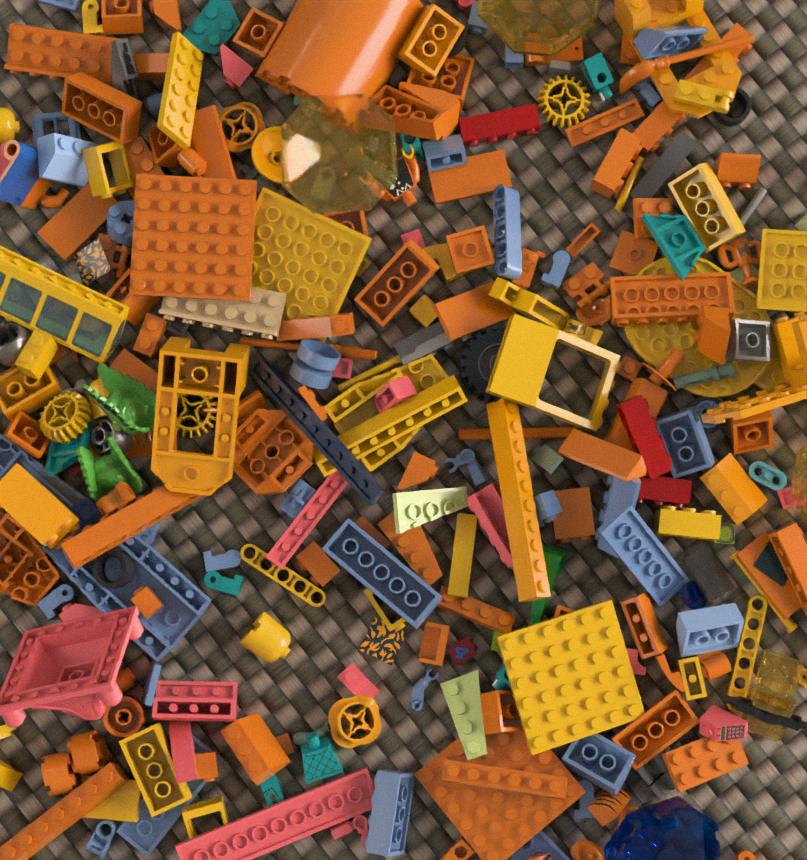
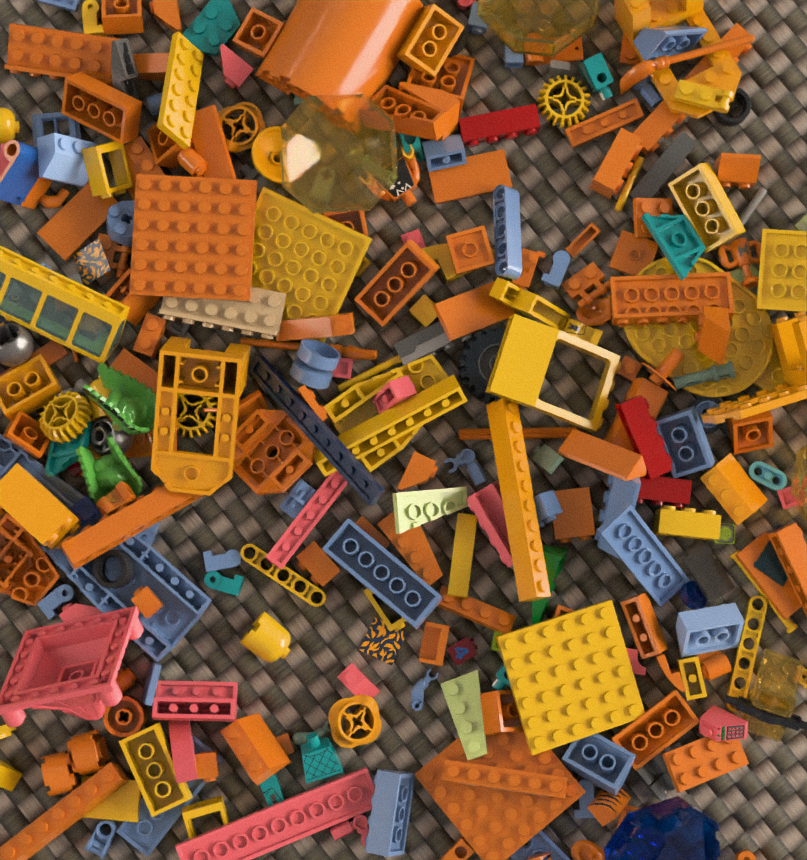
(36, 355): yellow brick -> none
(749, 341): light grey slope -> none

